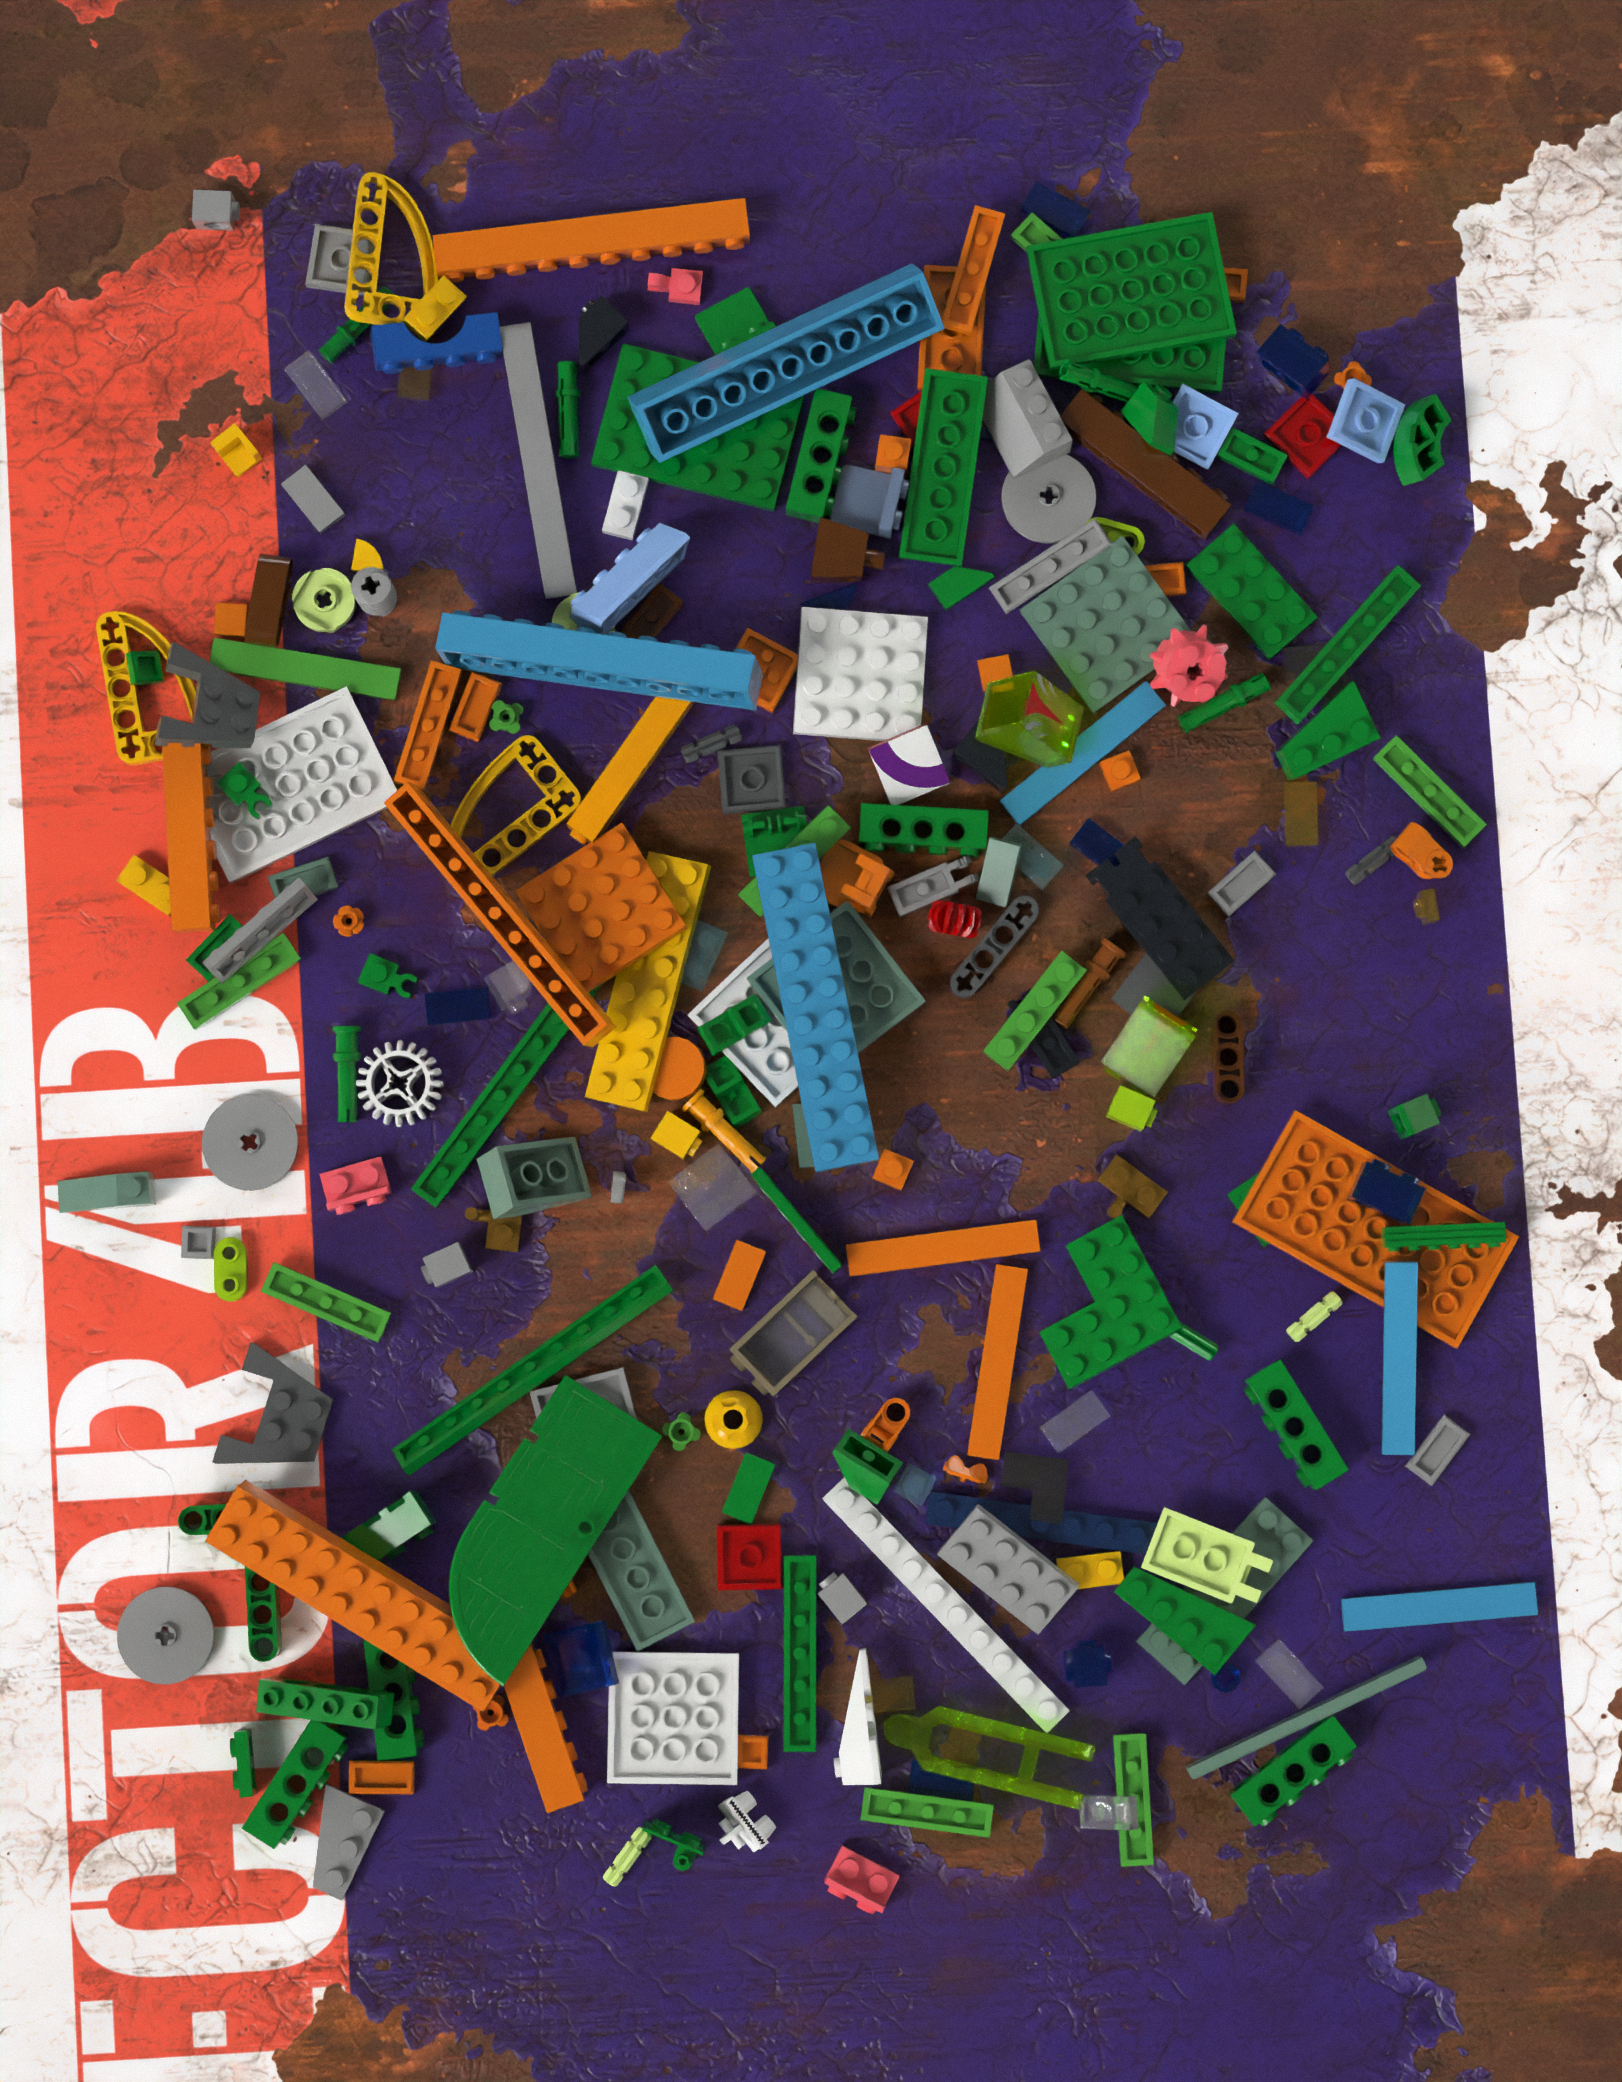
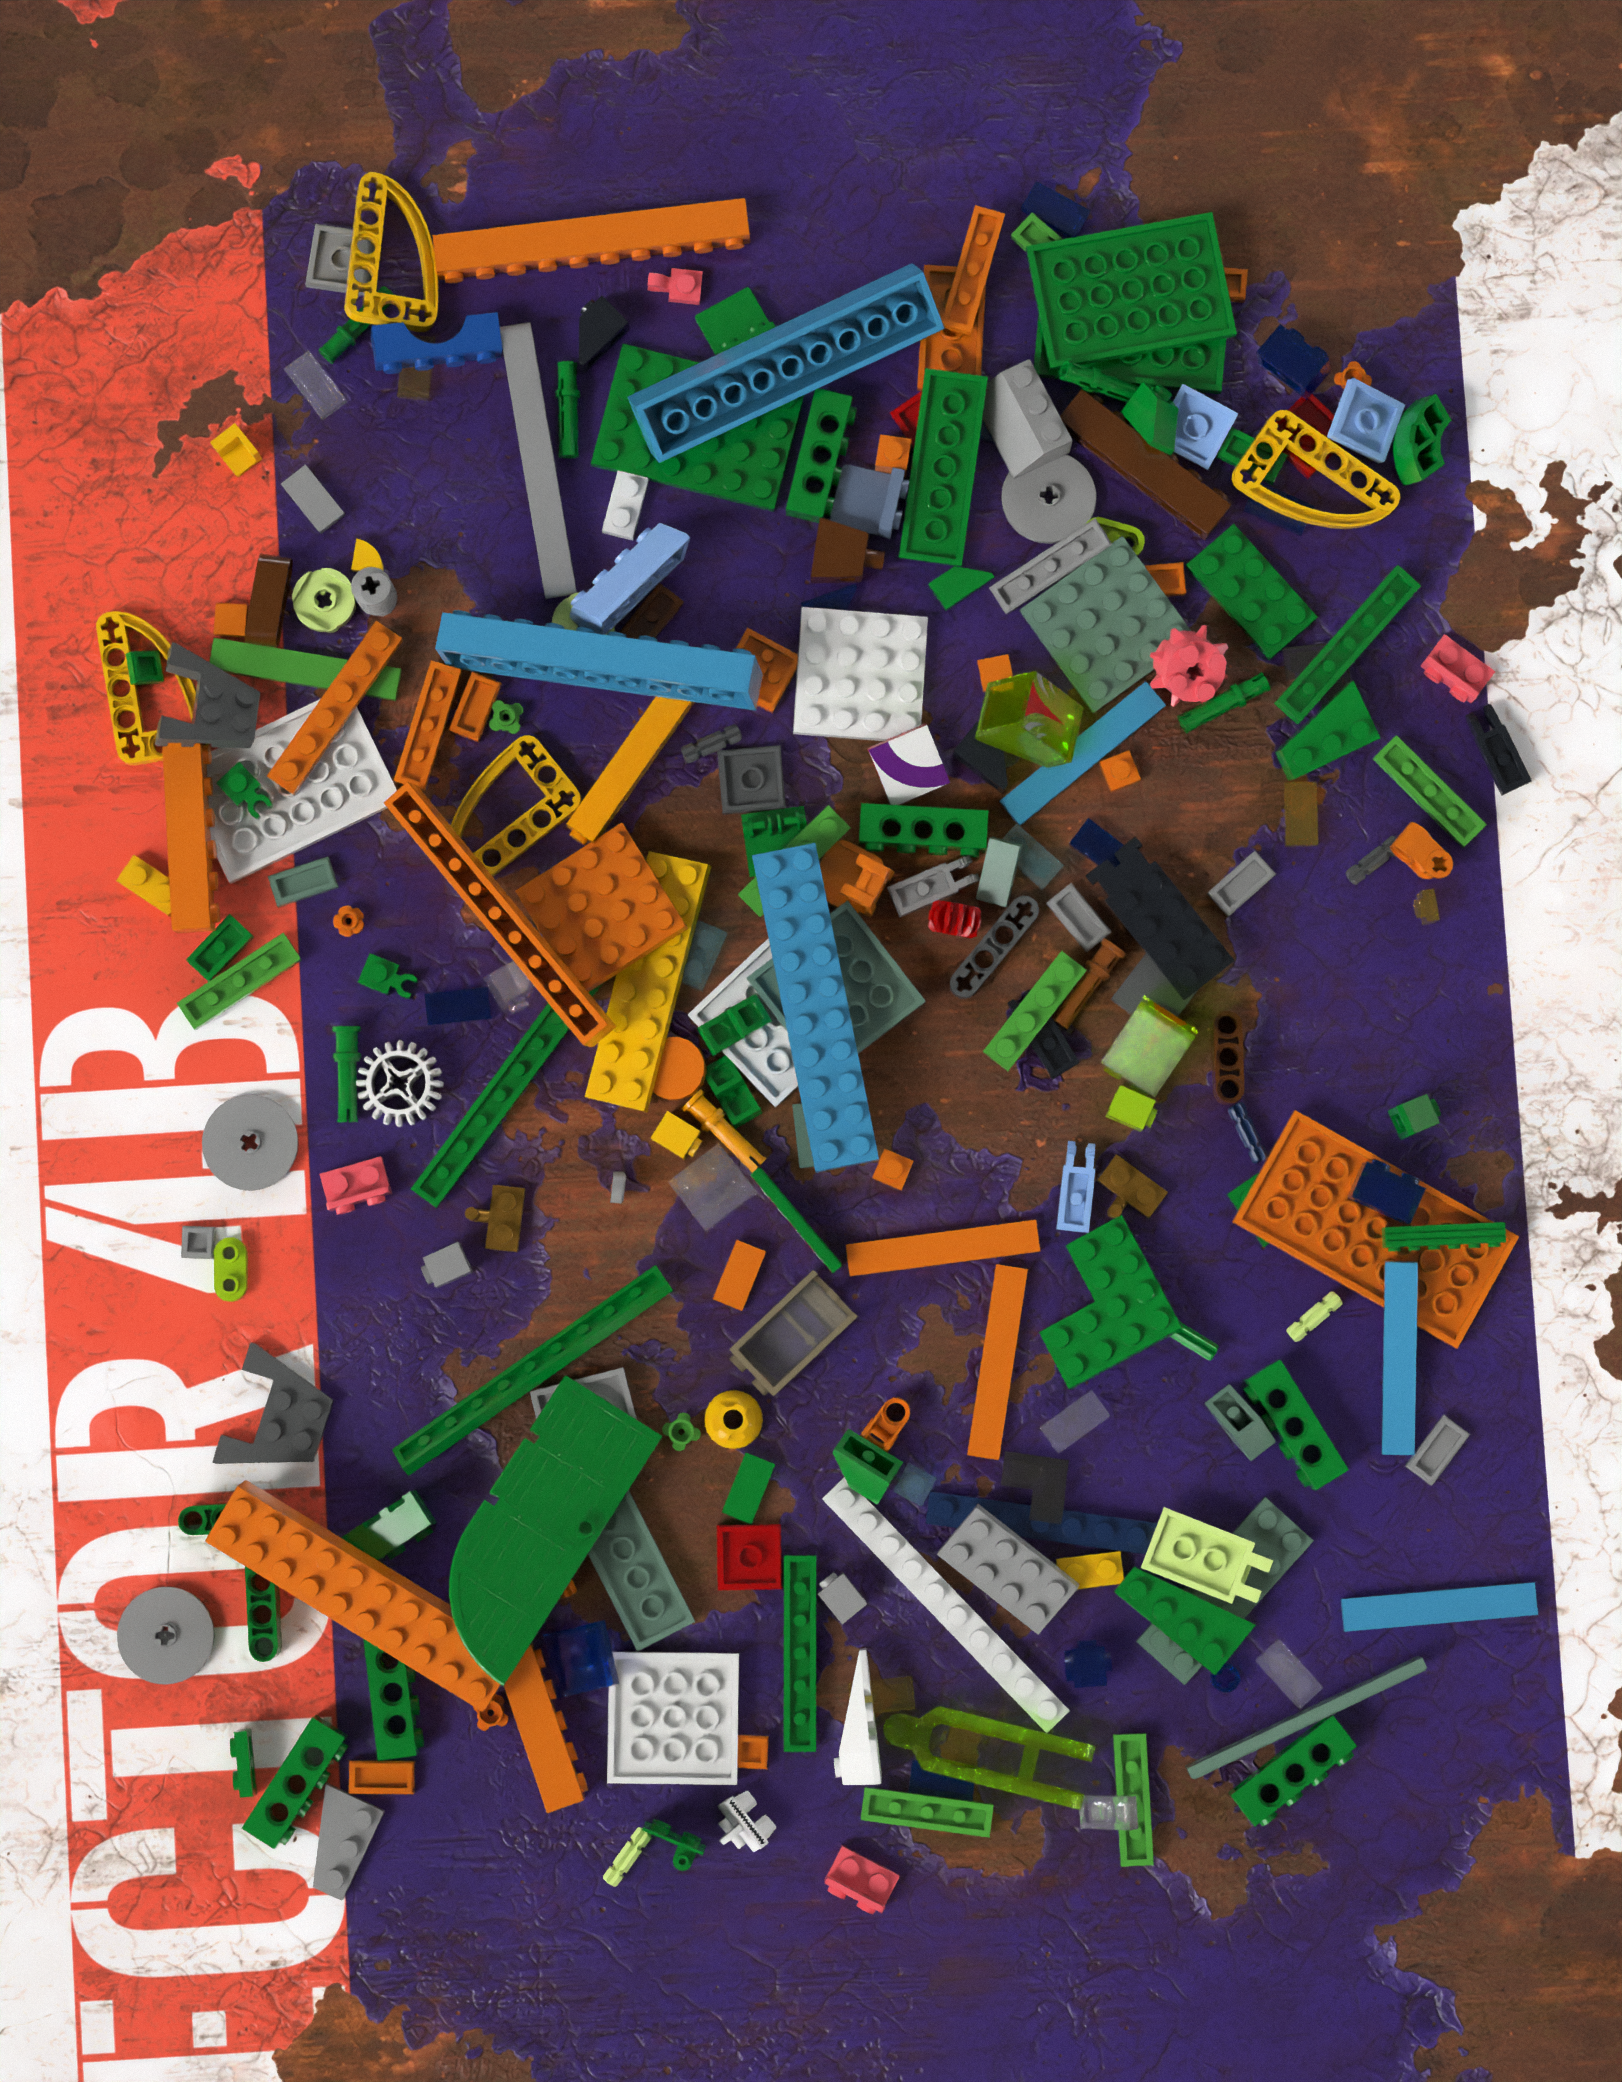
(106, 1192): sand green slope -> none
(214, 210): light grey brick -> none
(260, 930): light grey plate -> none
(325, 1702): green brick -> none
(326, 1302): bright green plate -> none
(335, 708): none -> orange plate
(434, 309): yellow plate -> none
(533, 1176): sand green slope -> none
(956, 1467): orange piece -> none
(1076, 1191): none -> light blue hinge
(1078, 917): none -> light grey tile
(1240, 1422): none -> sand green slope
(1248, 1132): none -> dark blue axle
(1316, 459): none -> yellow beam
(1457, 669): none -> coral bracket
(1499, 752): none -> black hinge

